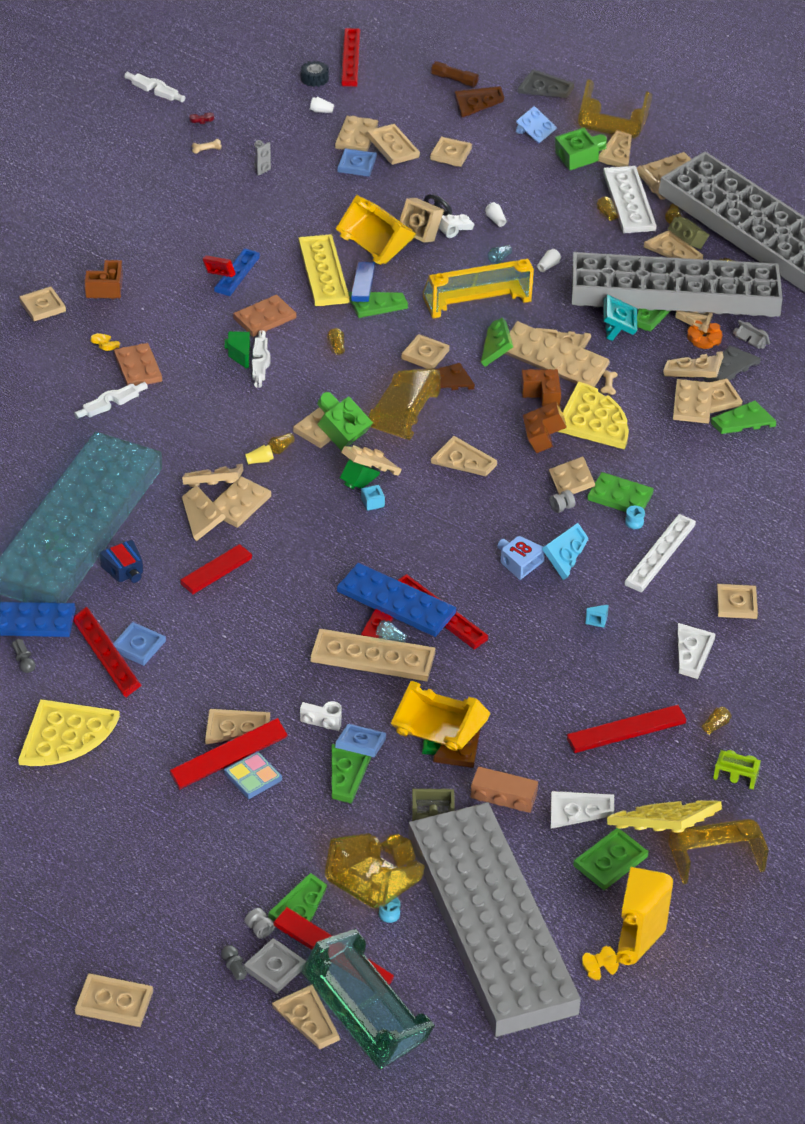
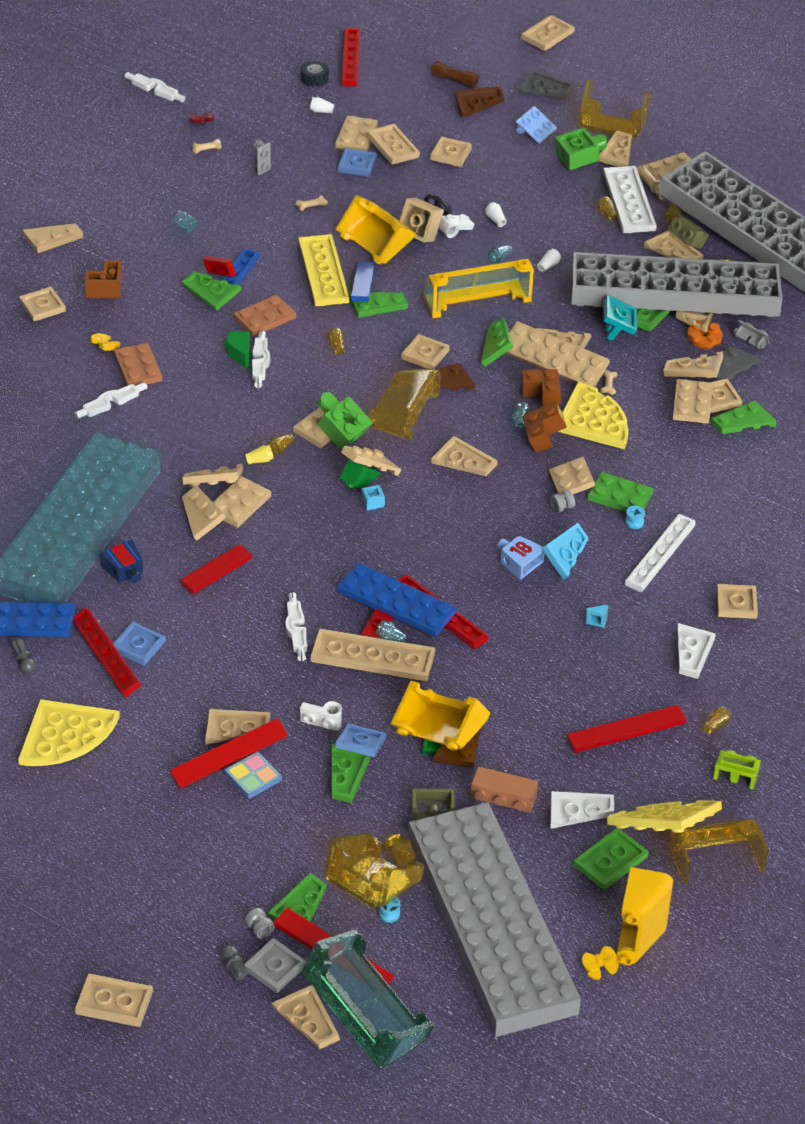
(52, 236): none -> tan wing
(185, 221): none -> clear light blue wheel
(209, 290): none -> bright green wing
(294, 619): none -> white piece
(304, 204): none -> tan piece
(518, 412): none -> clear light blue wheel
(547, 32): none -> tan plate

